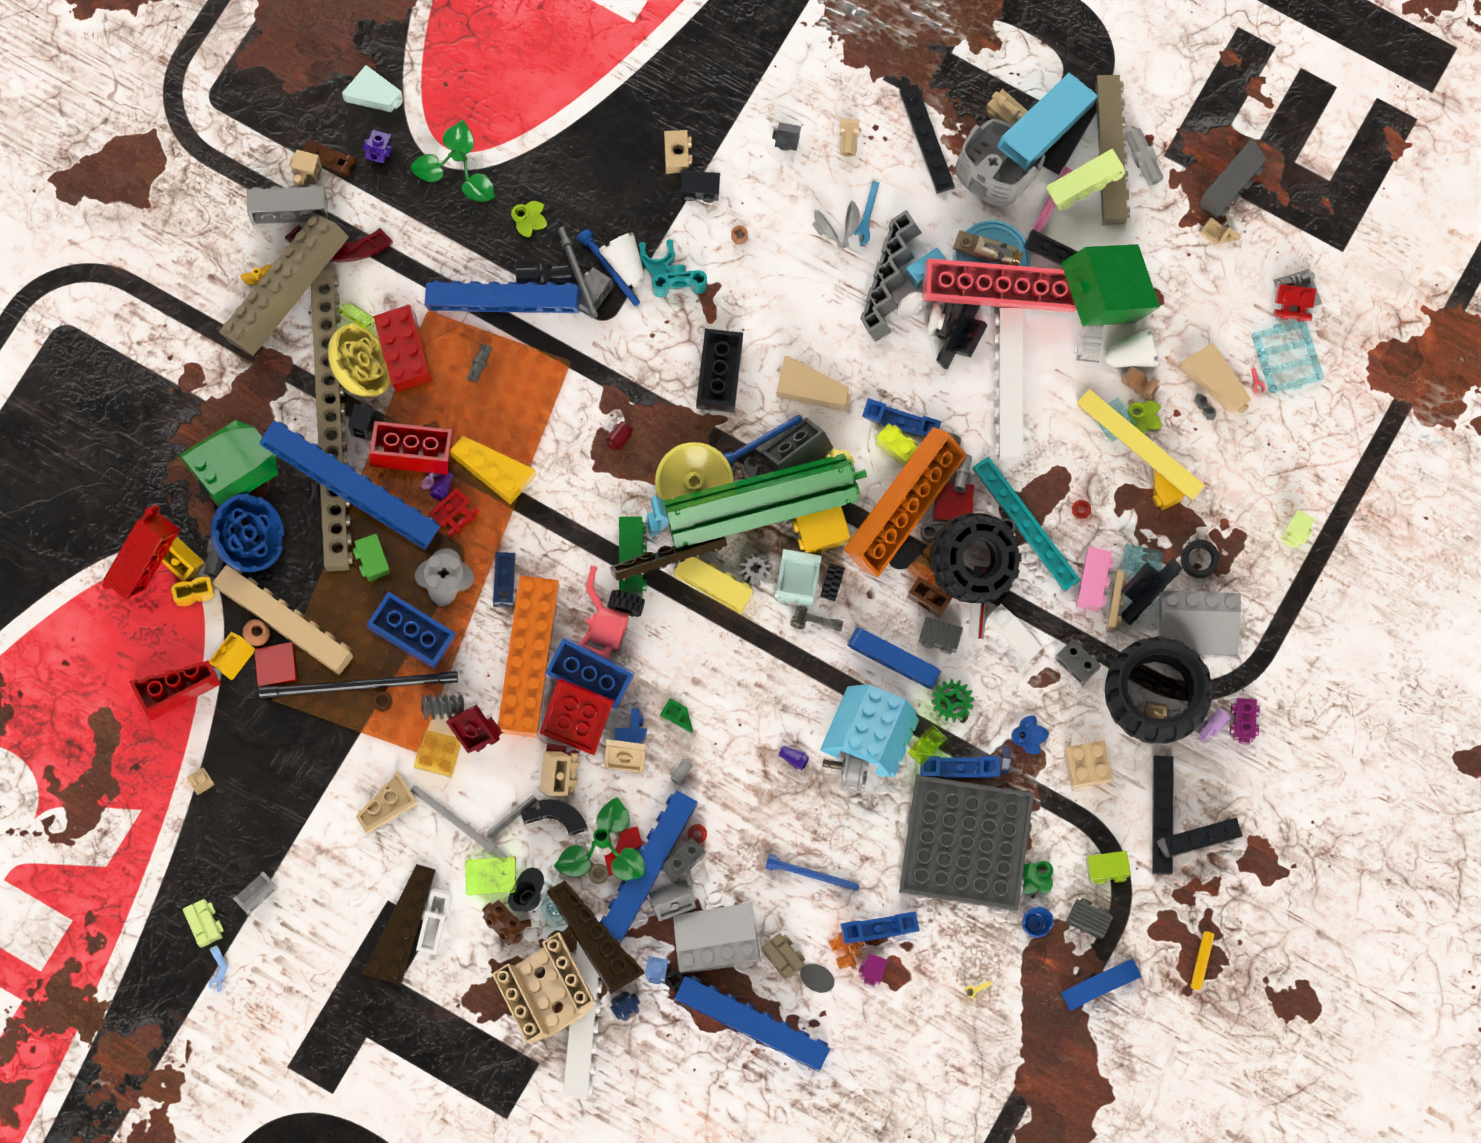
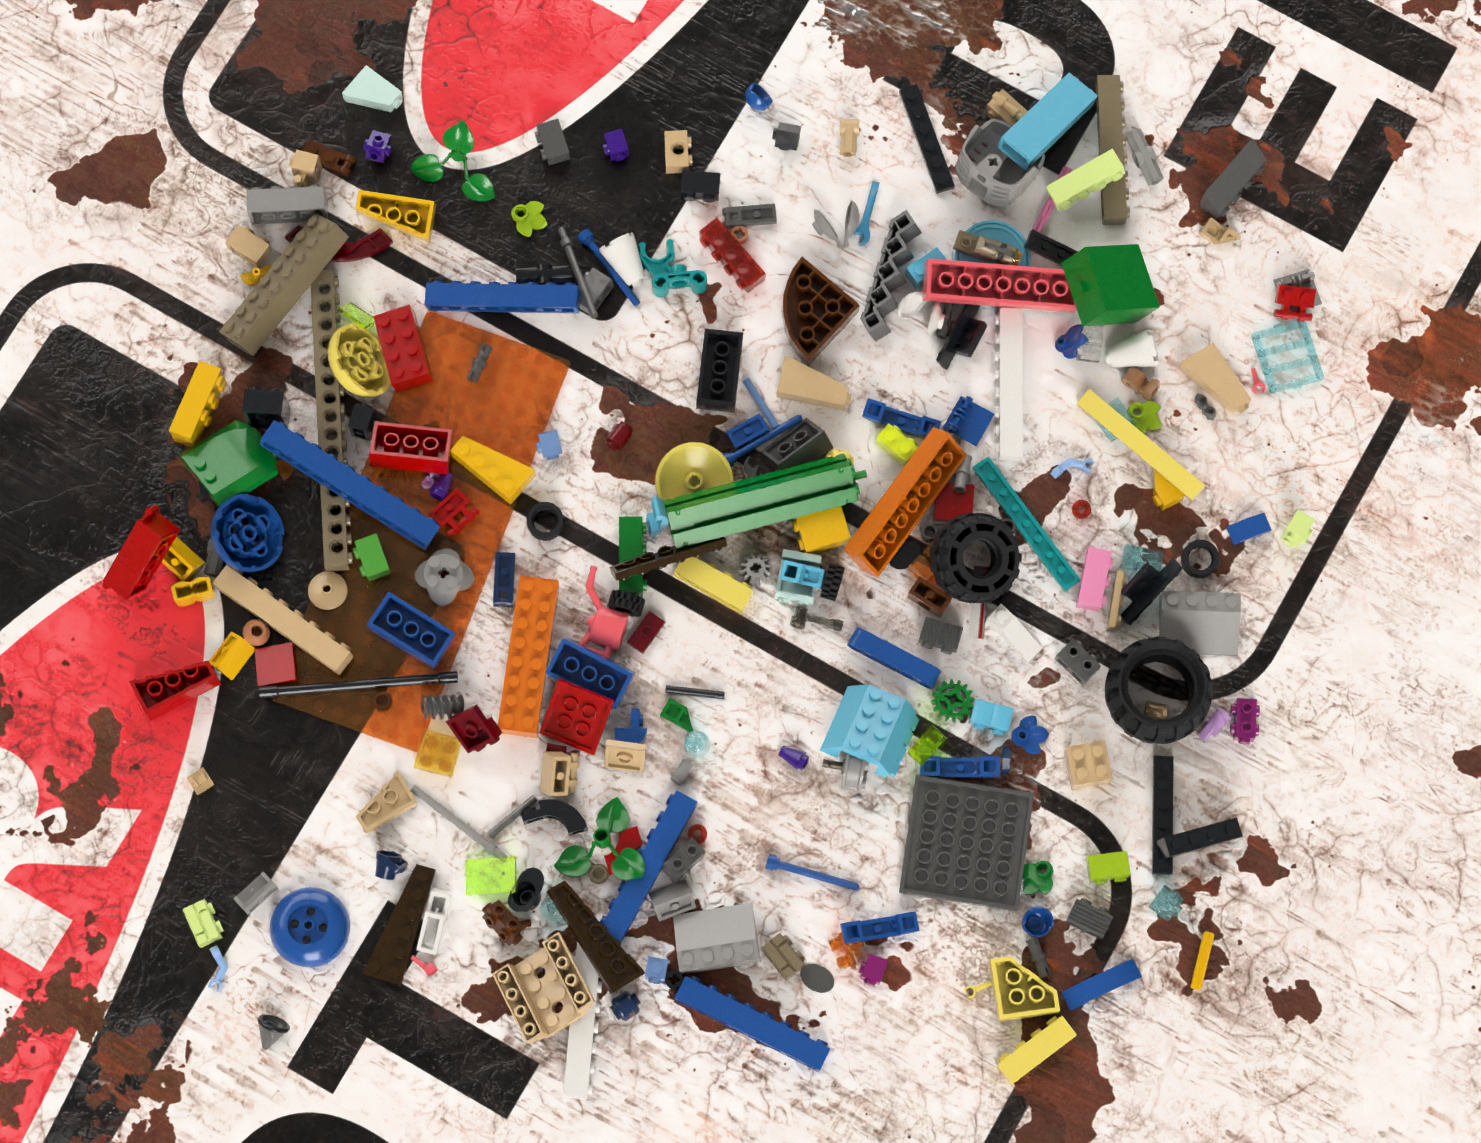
(198, 404): none -> yellow brick
(249, 246): none -> tan brick
(265, 406): none -> black brick
(271, 1029): none -> dark grey hat
(284, 469): none -> clear orange tile
(323, 945): none -> blue brick
(331, 599): none -> tan dish
(389, 864): none -> dark blue piece
(399, 212): none -> yellow wedge
(429, 969): none -> coral hand
(541, 506): none -> black tyre
(549, 444): none -> medium blue brick
(552, 141): none -> dark grey piece
(615, 145): none -> dark purple brick
(646, 632): none -> dark red plate
(694, 692): none -> black bar
(697, 744): none -> clear light blue piece
(716, 230): none -> clear red brick
(747, 431): none -> blue plate
(750, 215): none -> dark grey plate
(757, 97): none -> blue hair
(760, 402): none -> medium blue bar
(803, 574): none -> medium azure brick
(814, 310): none -> reddish brown brick
(968, 420): none -> blue hinge
(991, 717): none -> medium azure brick
(1020, 992): none -> light yellow brick
(1036, 1050): none -> light yellow brick
(1038, 957): none -> dark grey pin
(1058, 470): none -> light blue arm
(1071, 341): none -> blue plate
(1167, 903): none -> clear light blue brick
(1249, 528): none -> blue slope

